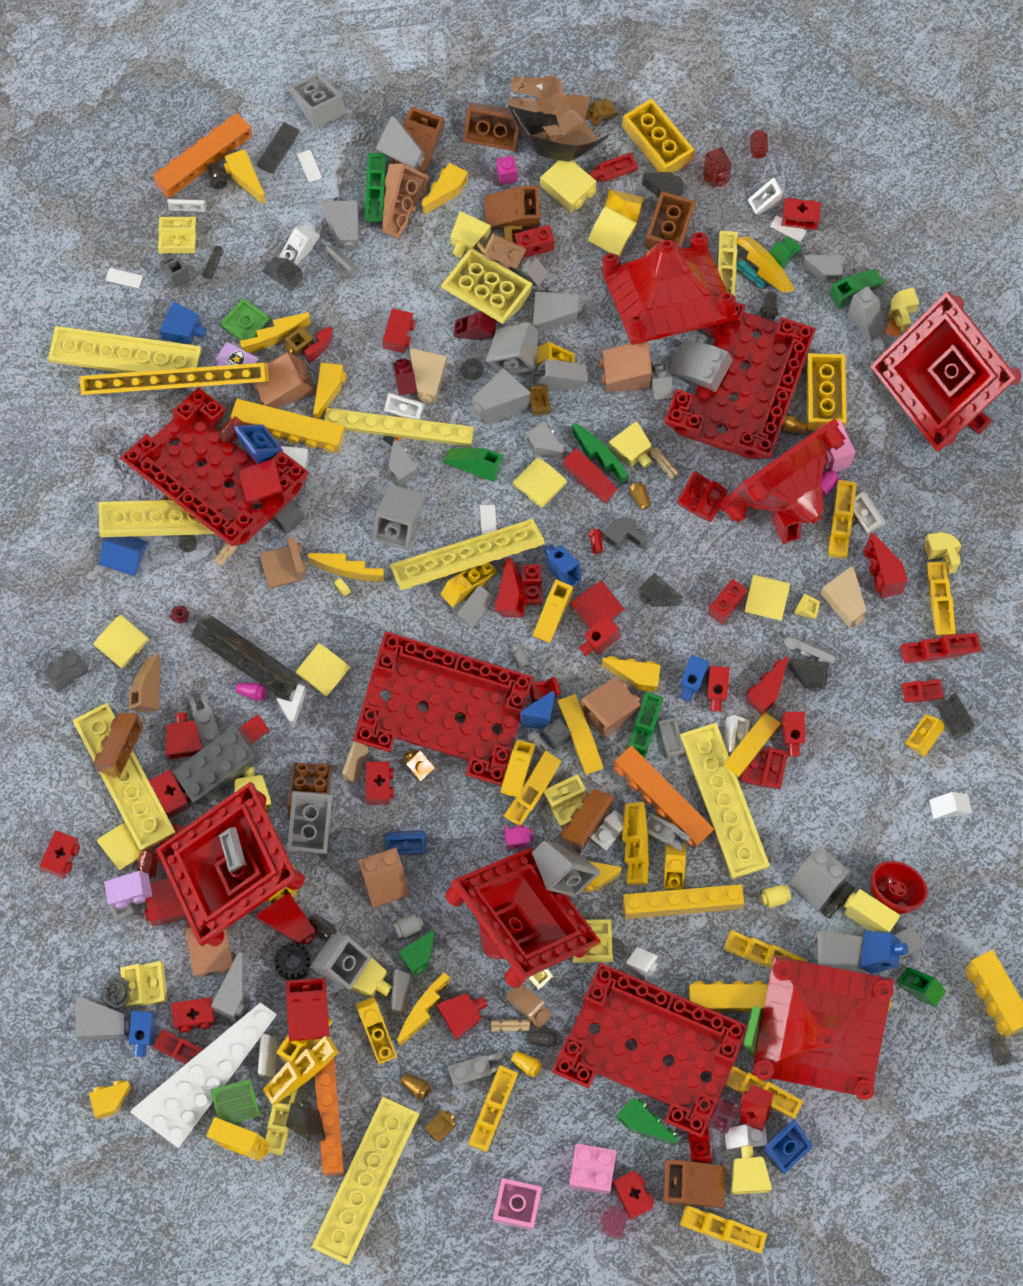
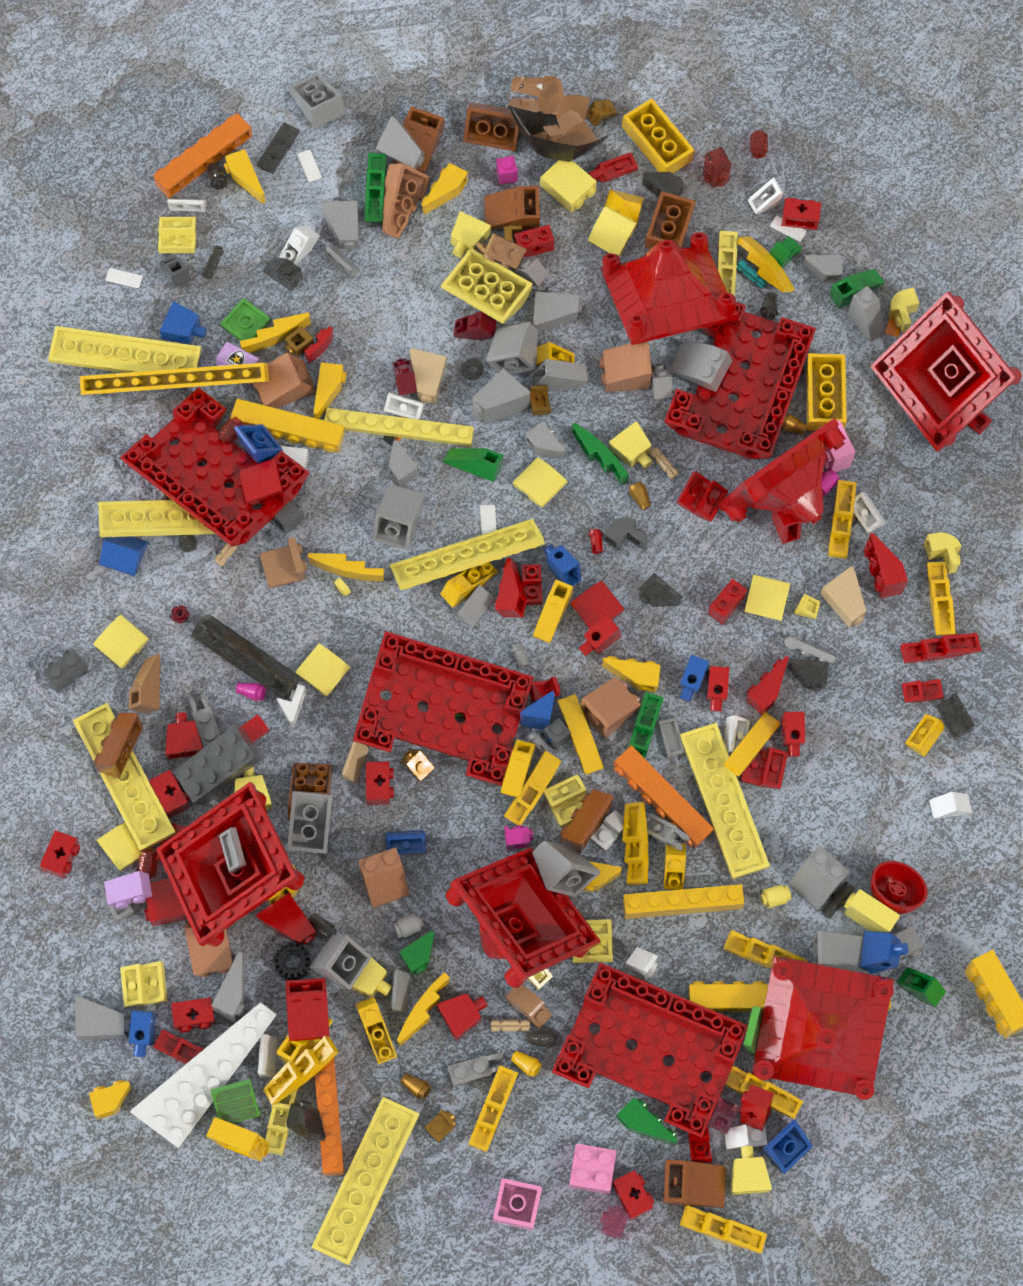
(112, 986): clear smoke gear -> none
(398, 331): red brick -> none
(589, 475): red slope -> none
(999, 1050): clear smoke cone -> none

